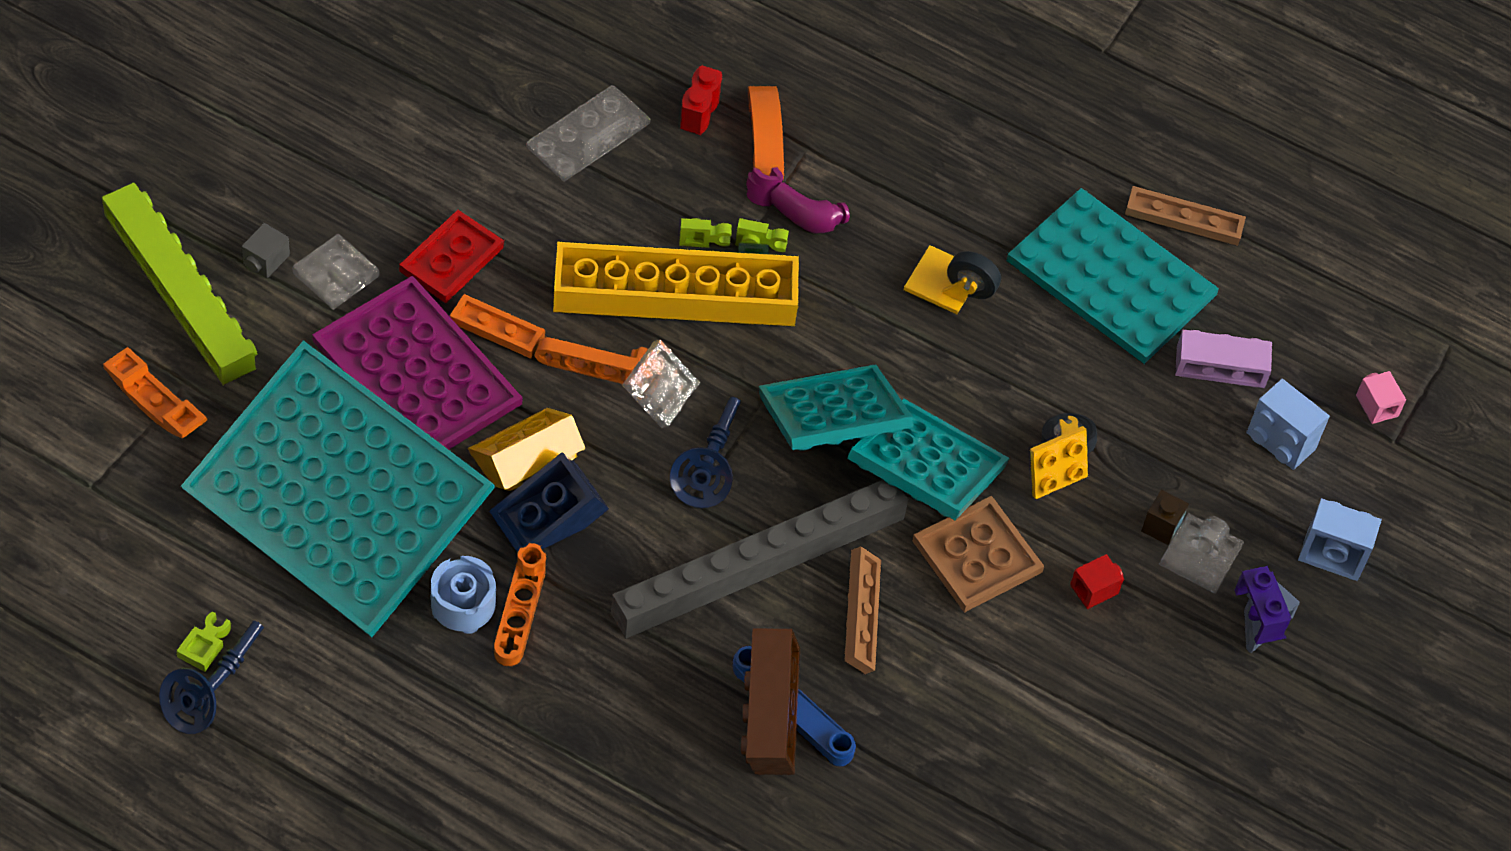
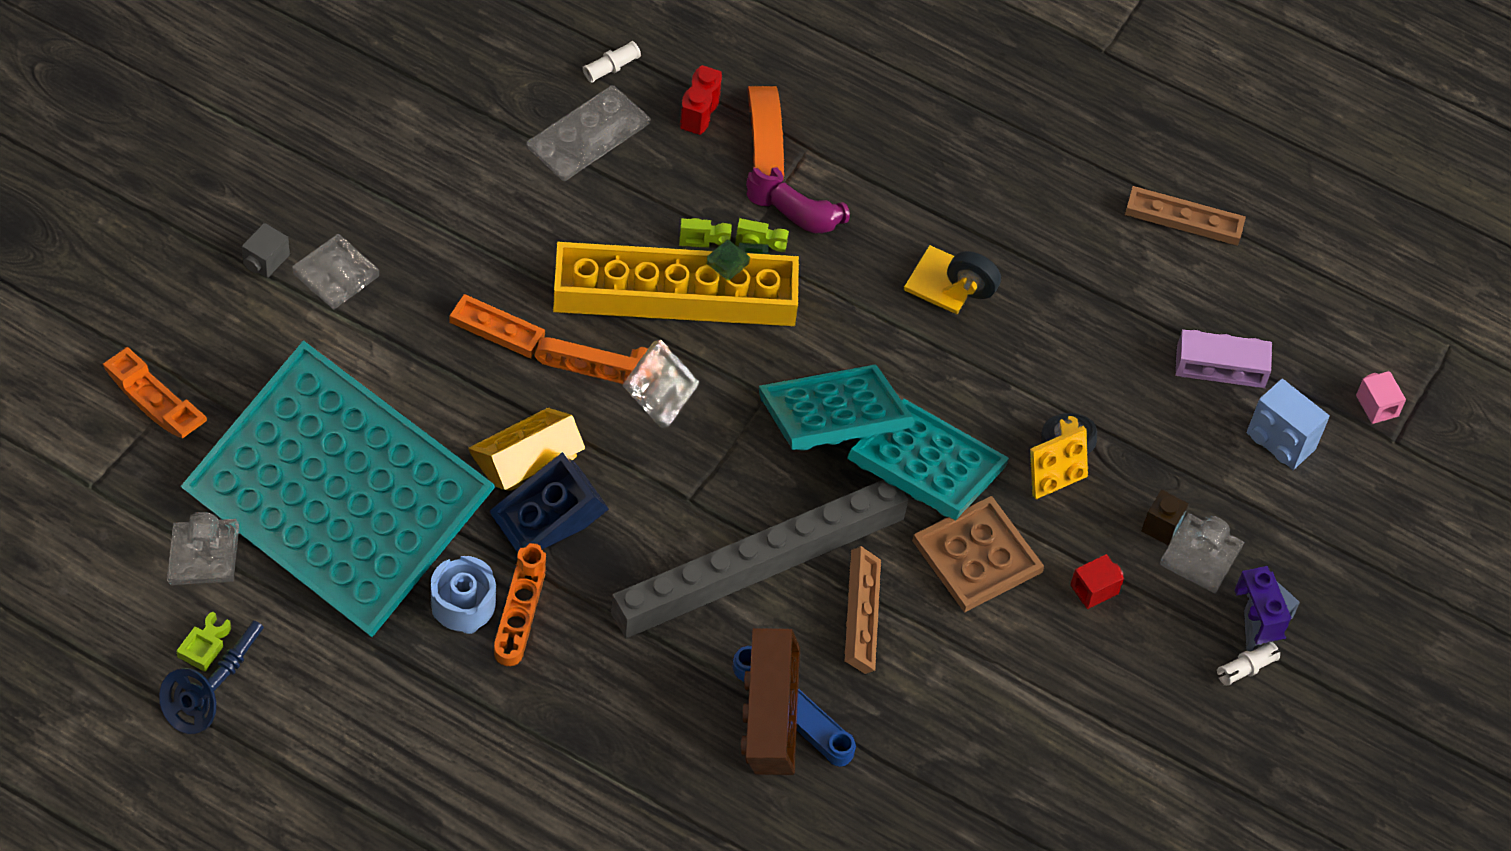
(179, 283): lime brick -> none
(203, 550): none -> clear plate
(419, 363): magenta plate -> none
(452, 256): red plate -> none
(611, 61): none -> white pin
(704, 468): dark blue dish -> none
(728, 260): none -> clear green plate
(1112, 275): teal plate -> none
(1248, 663): none -> white pin
(1339, 539): light blue brick -> none

